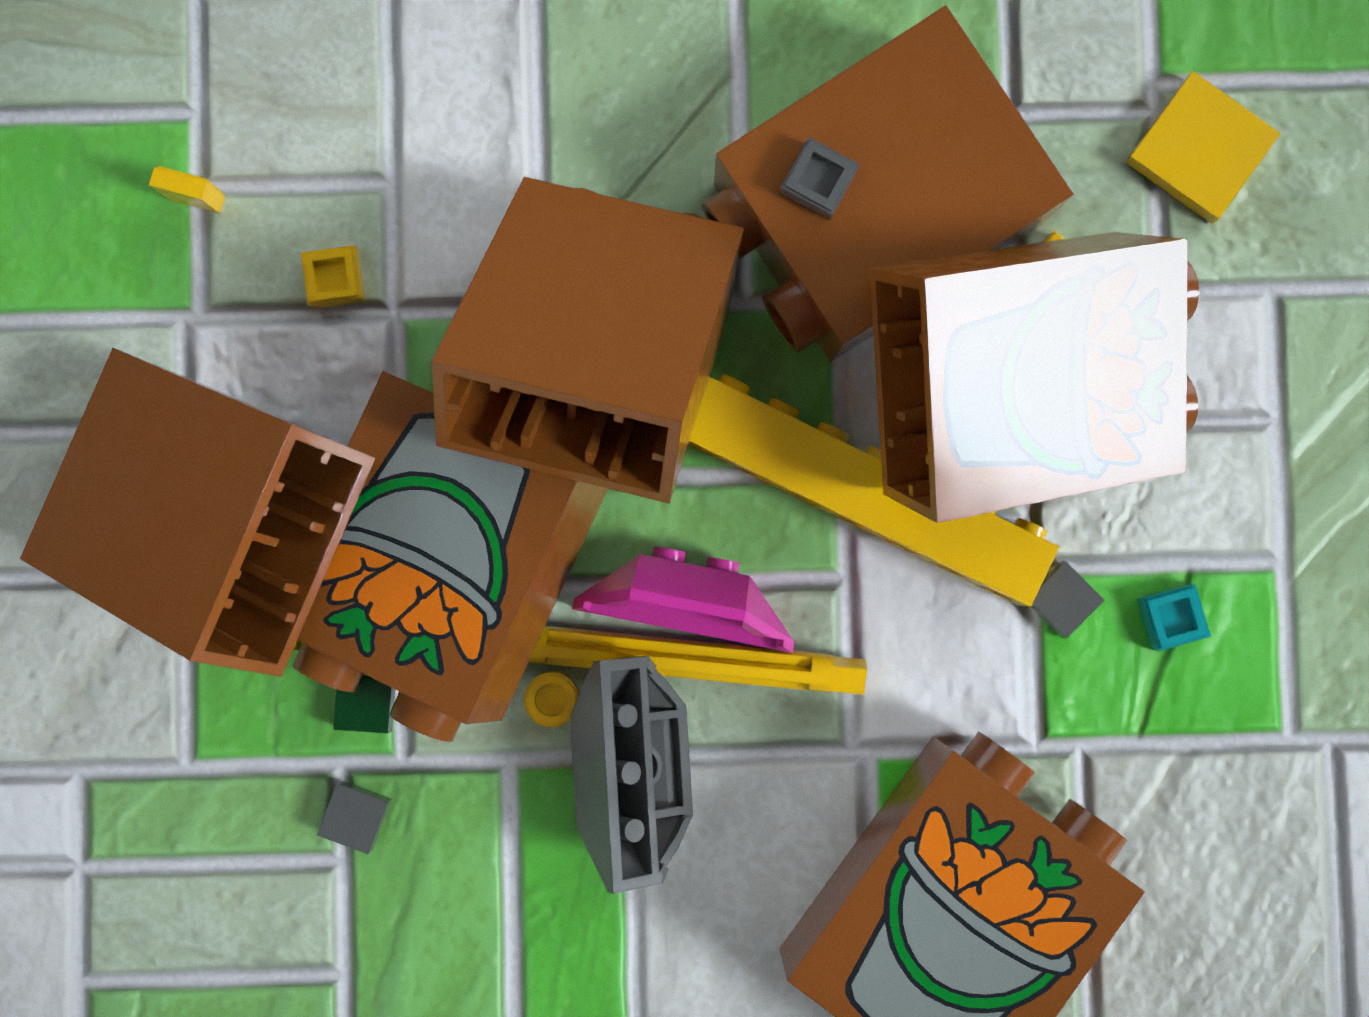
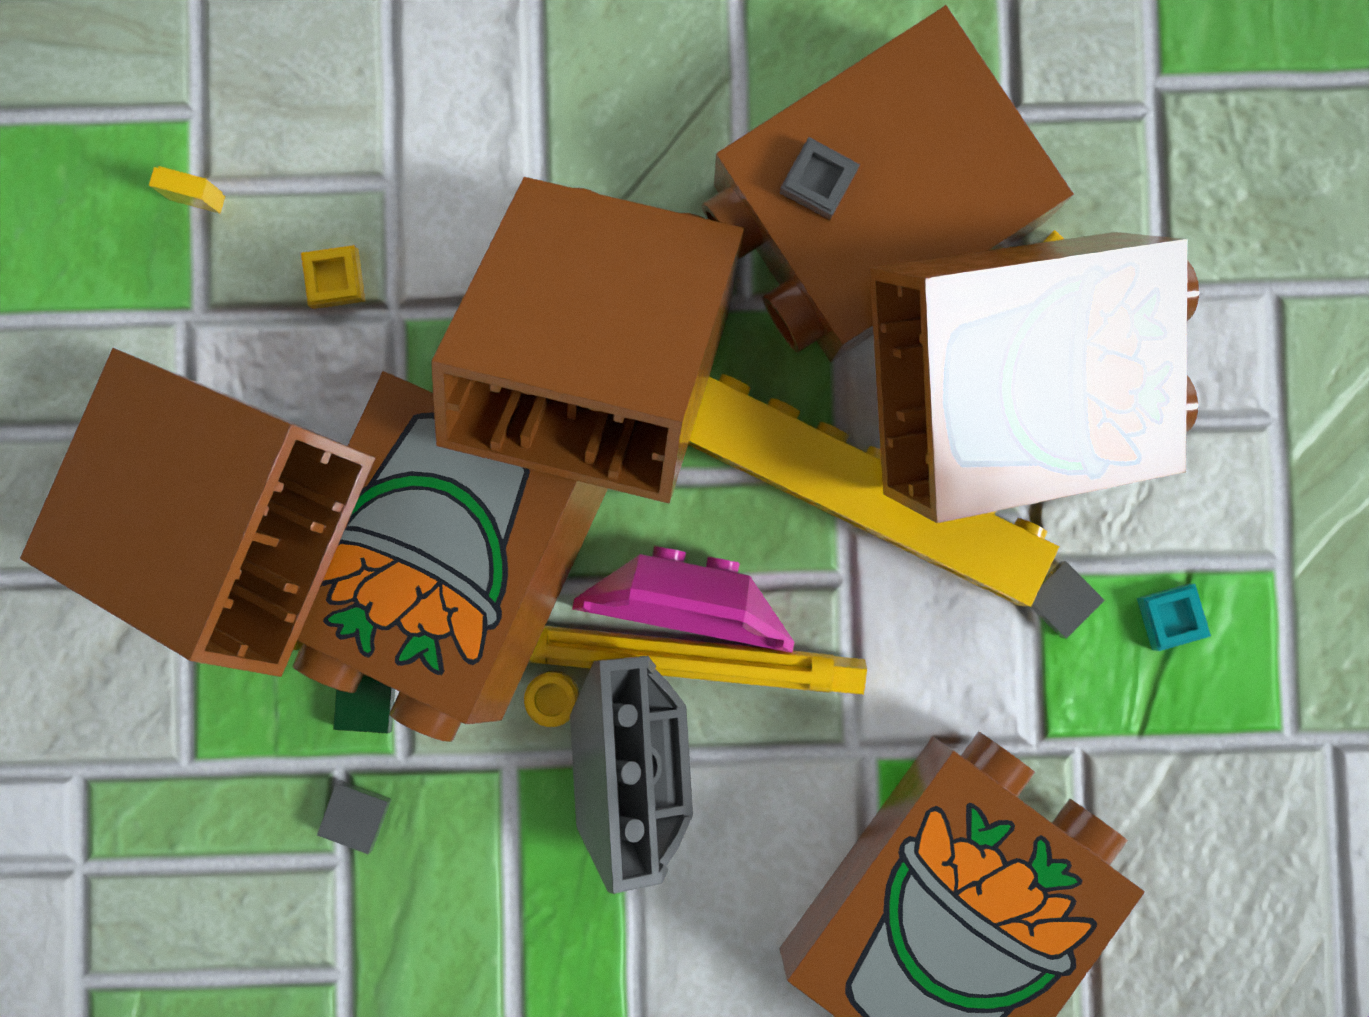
(1202, 147): yellow tile -> none

